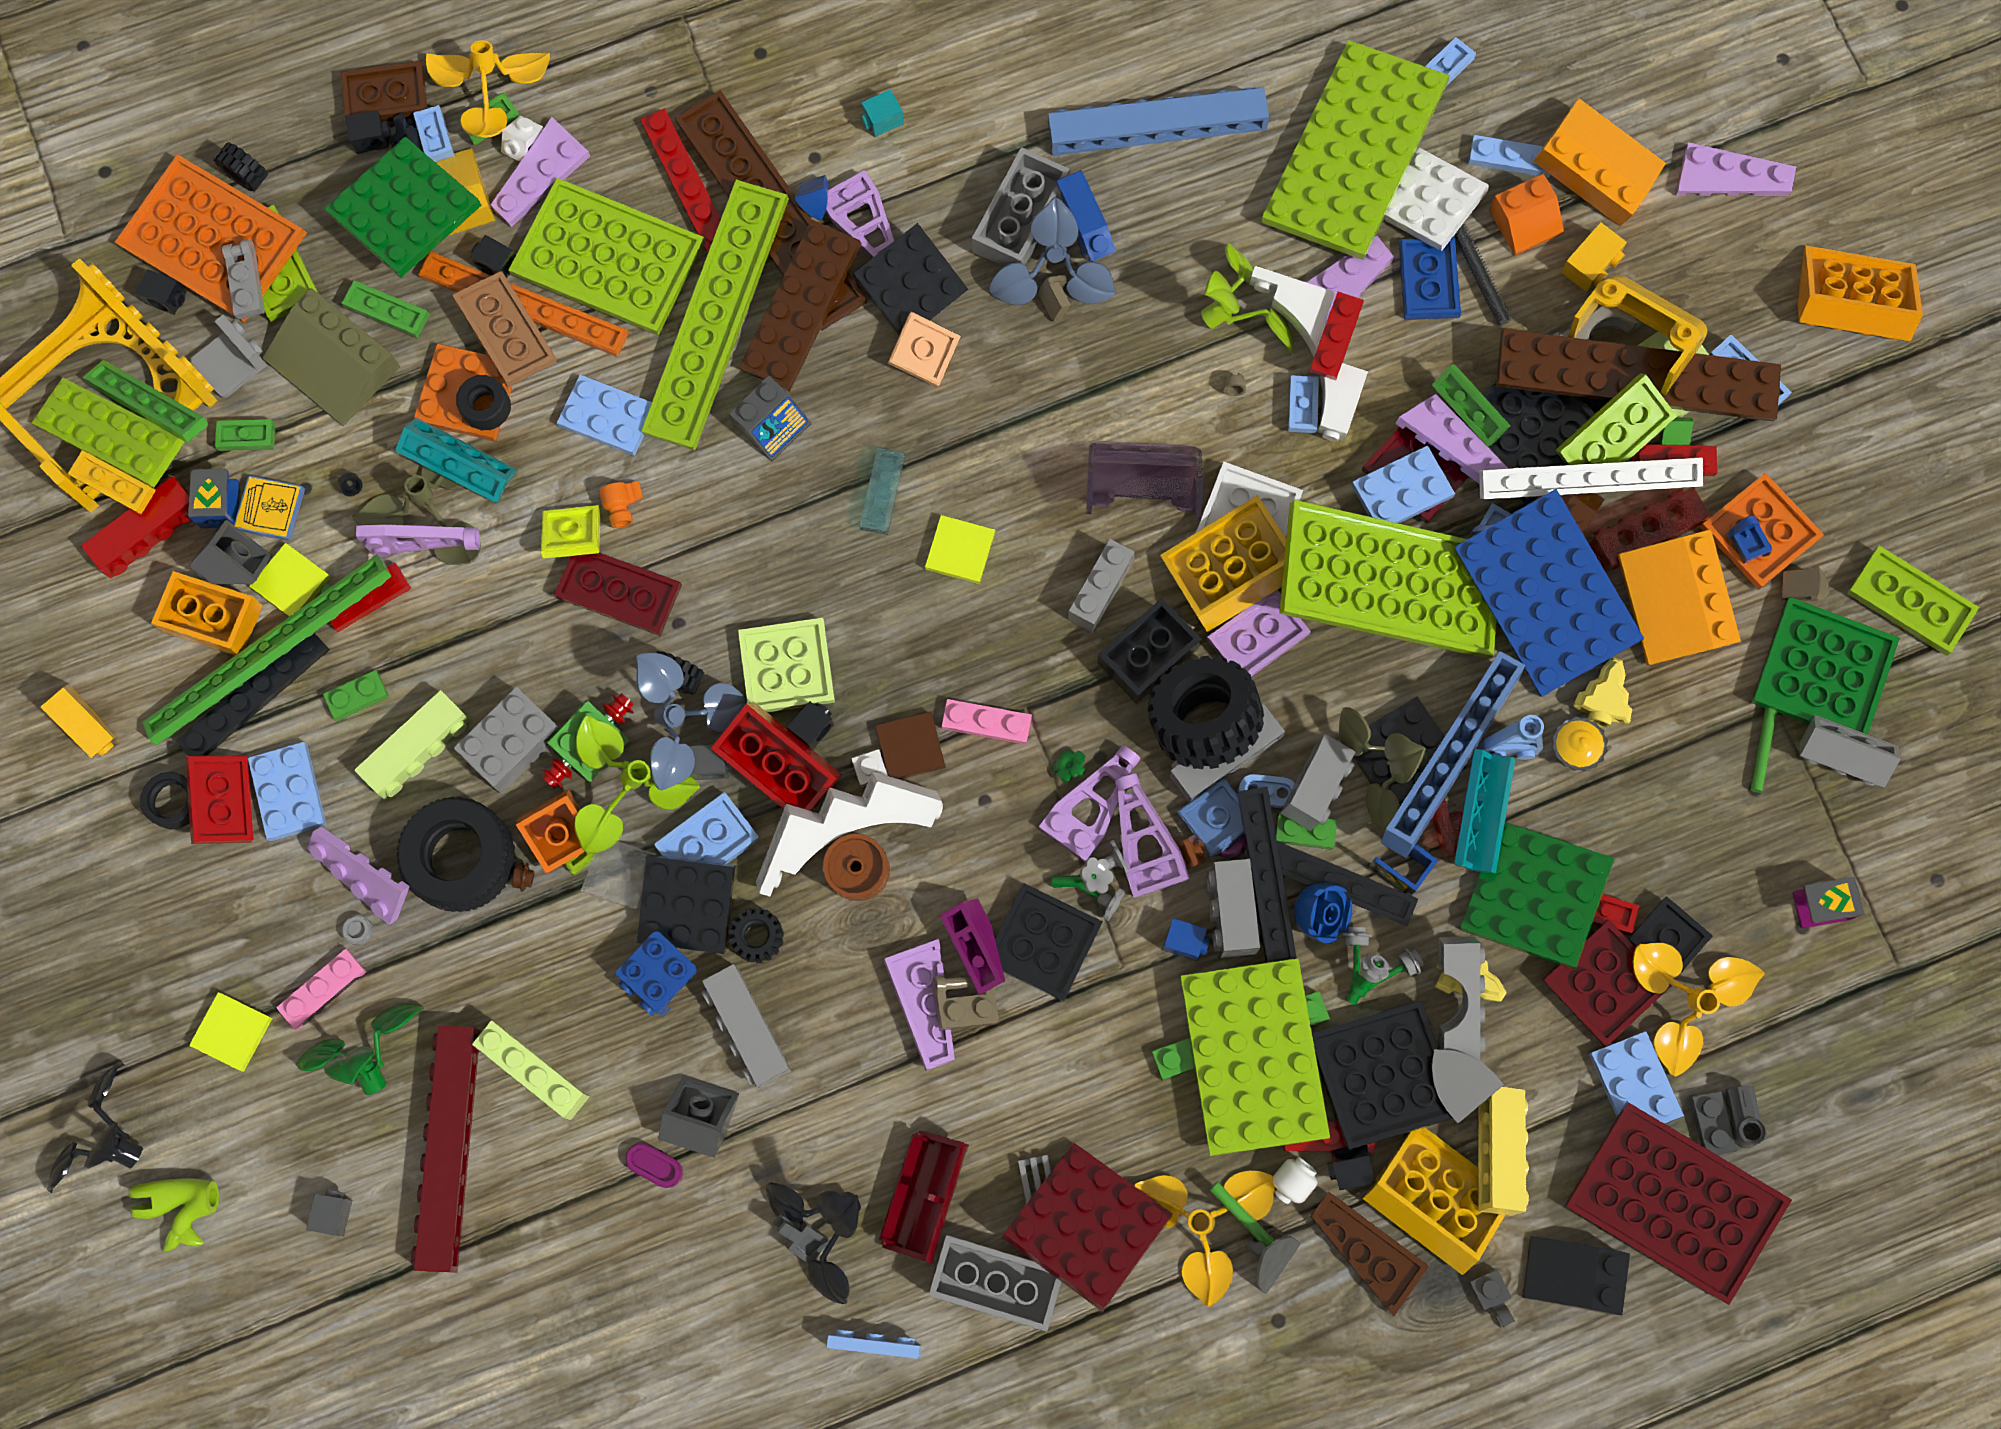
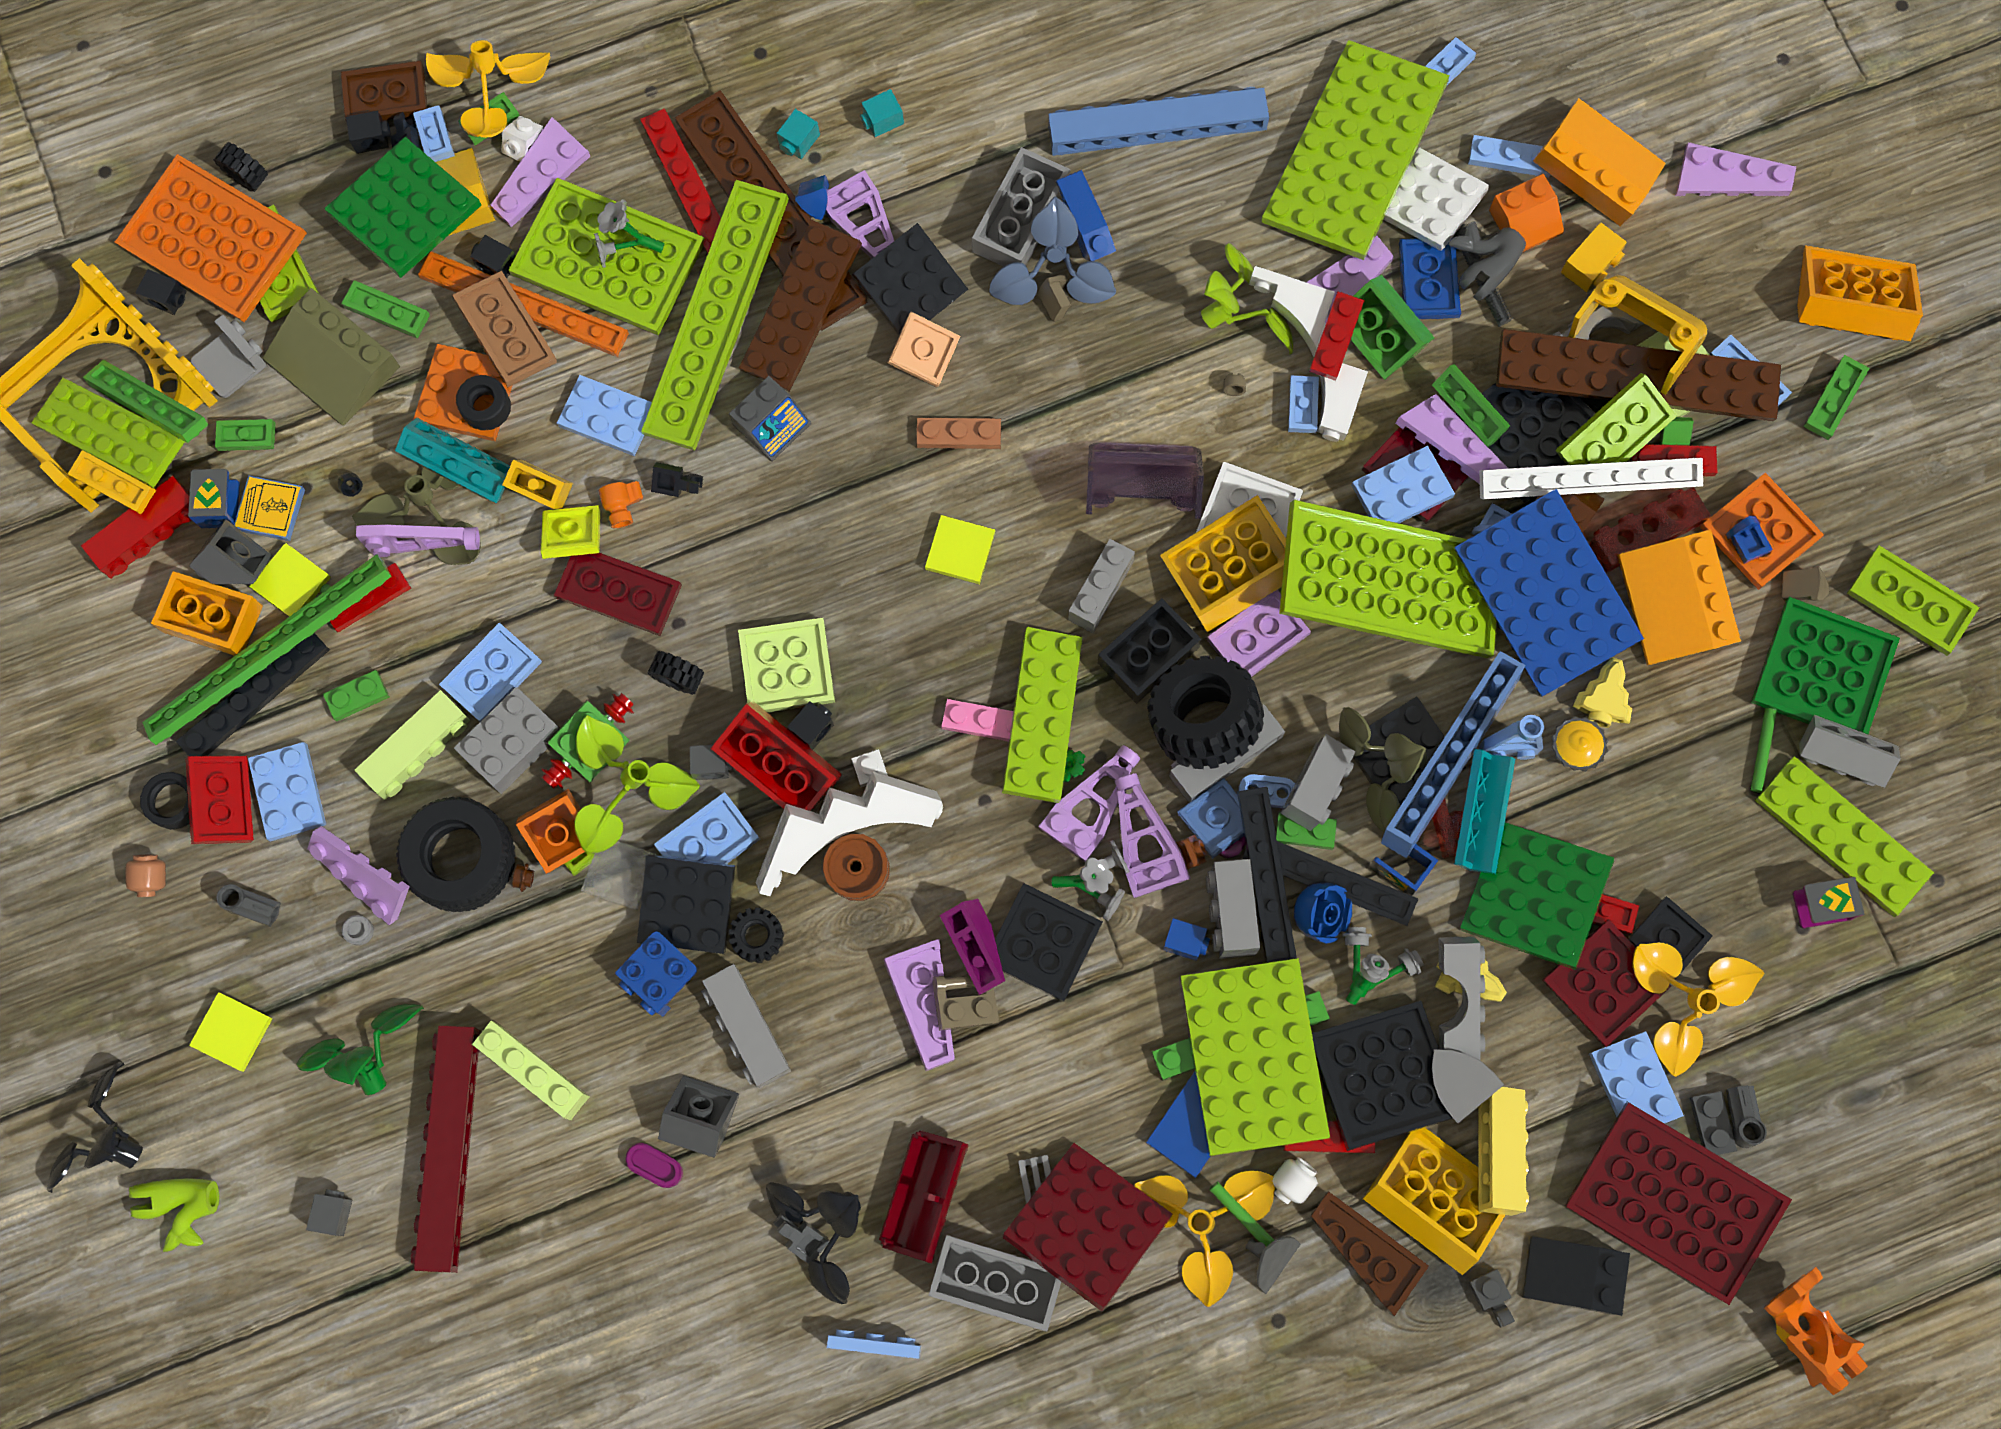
(79, 721): yellow slope -> none
(145, 875): none -> nougat head
(244, 279): light grey plate -> none
(249, 905): none -> dark grey piece
(321, 989): bright pink plate -> none
(490, 672): none -> light blue plate
(537, 484): none -> yellow brick
(613, 219): none -> light grey plant
(656, 681): sand blue plant -> none
(670, 480): none -> black plate
(798, 134): none -> teal brick
(882, 491): clear light blue plate -> none
(910, 746): reddish brown tile -> none
(959, 433): none -> nougat plate
(1042, 715): none -> lime plate
(1182, 1131): none -> blue tile
(1351, 1167): black brick -> none
(1387, 328): none -> bright green slope
(1505, 245): none -> dark grey piece
(1824, 1345): none -> orange hips
(1836, 397): none -> bright green plate
(1844, 836): none -> lime plate

